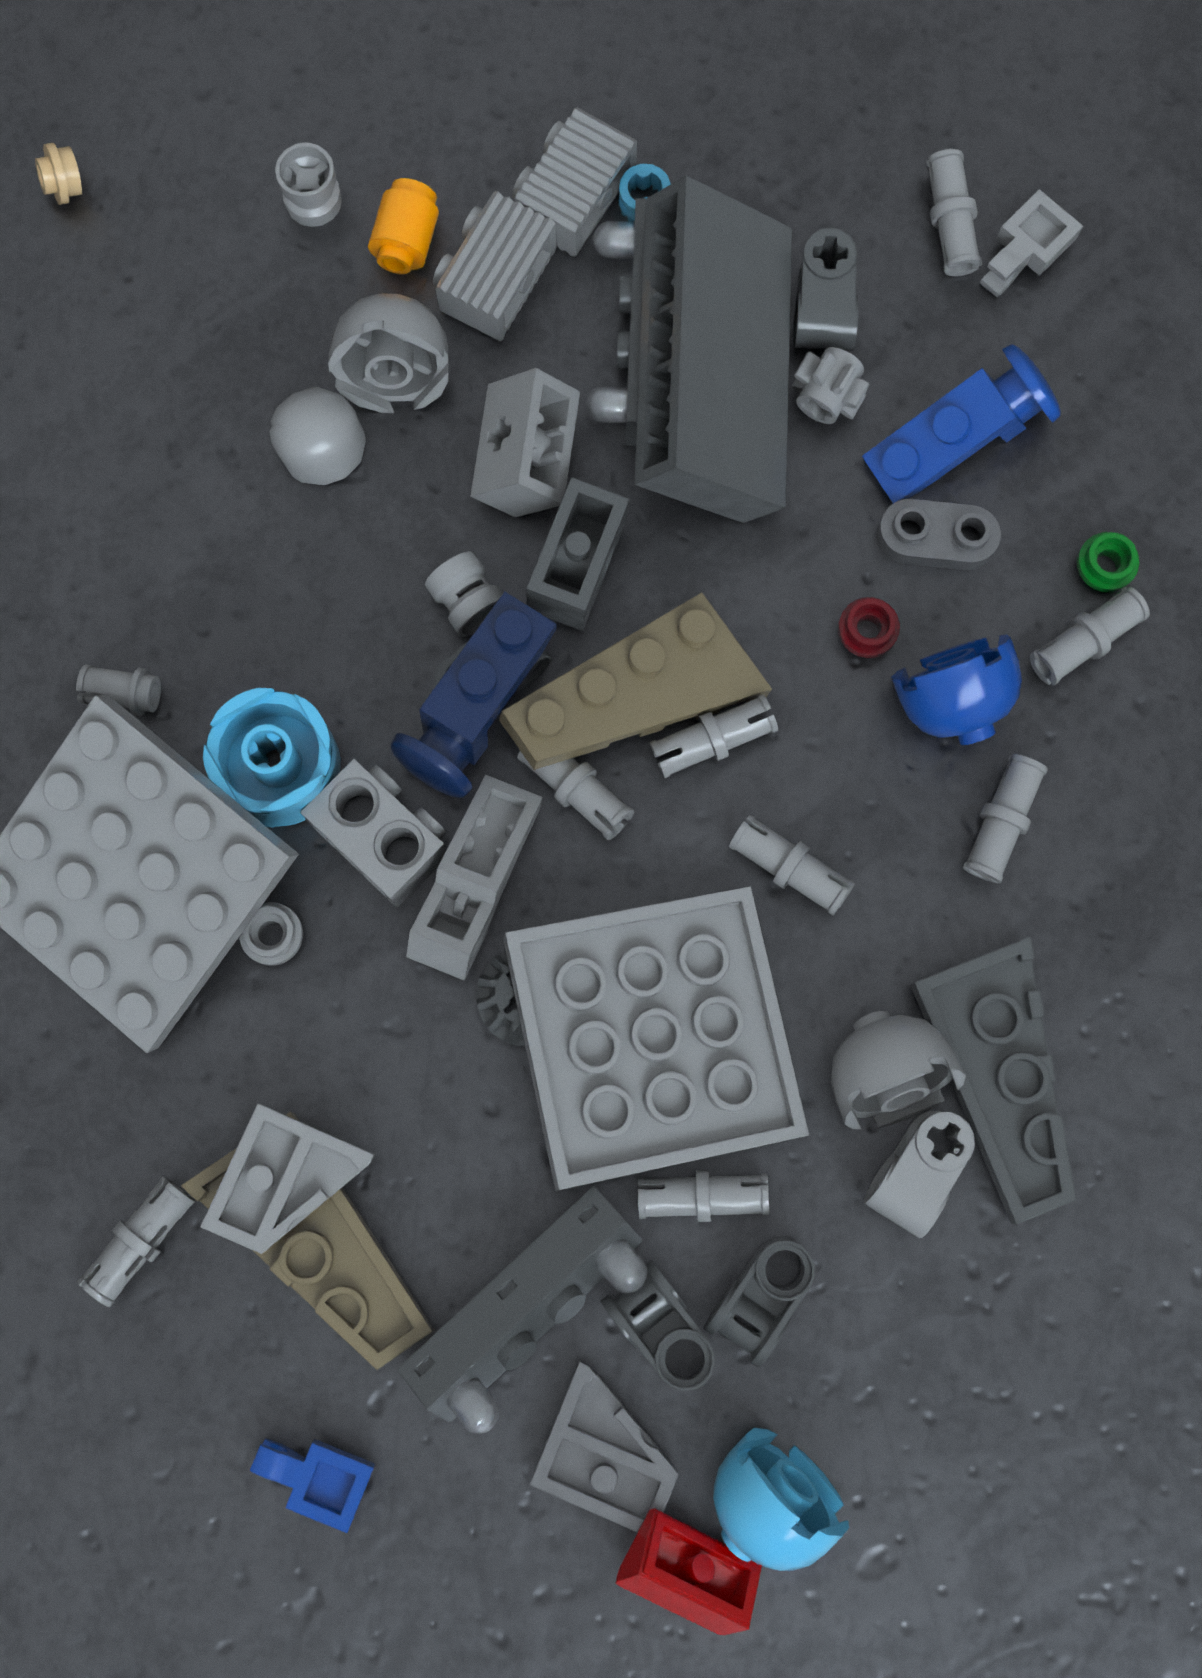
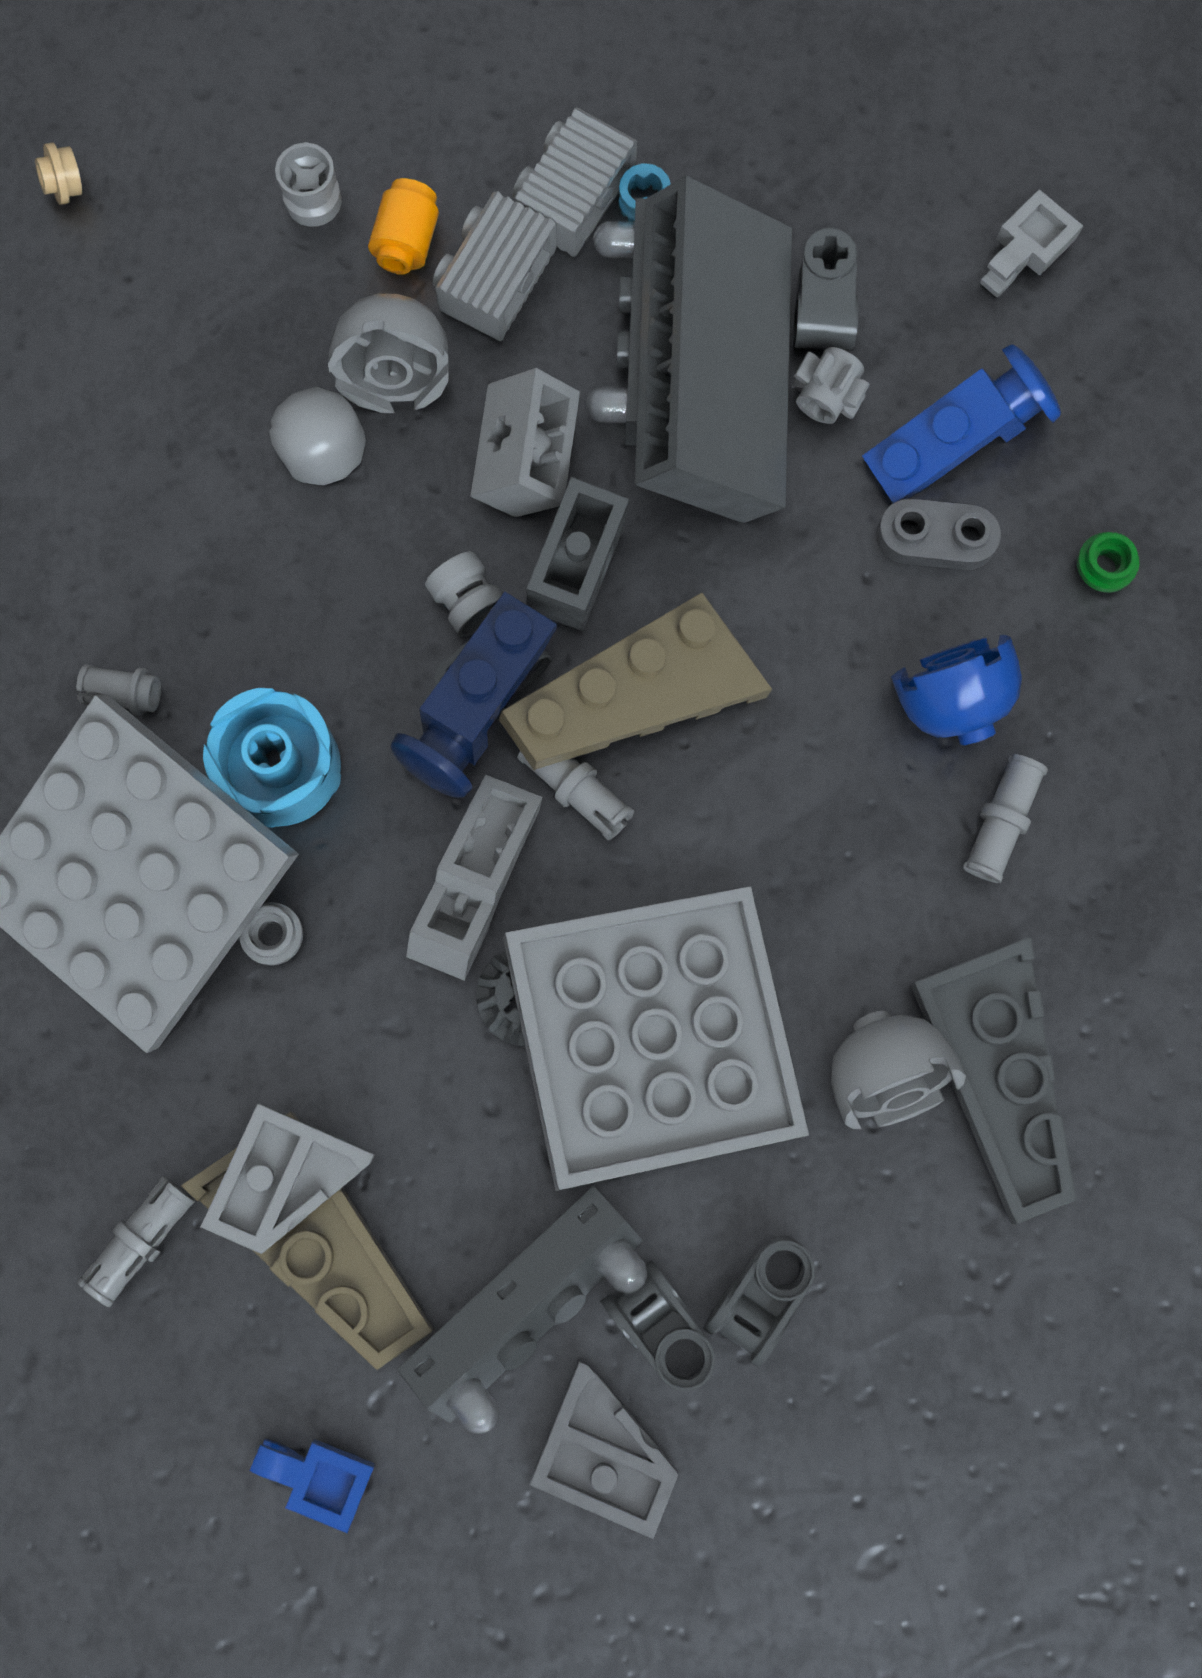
(367, 841): light grey brick -> none
(690, 1575): red slope -> none
(703, 1196): light grey pin -> none
(714, 736): light grey pin -> none
(775, 1504): medium azure cylinder -> none
(791, 864): light grey pin -> none
(874, 611): dark red plate -> none
(915, 1183): light grey piece -> none
(953, 212): light grey pin -> none
(1089, 635): light grey pin -> none

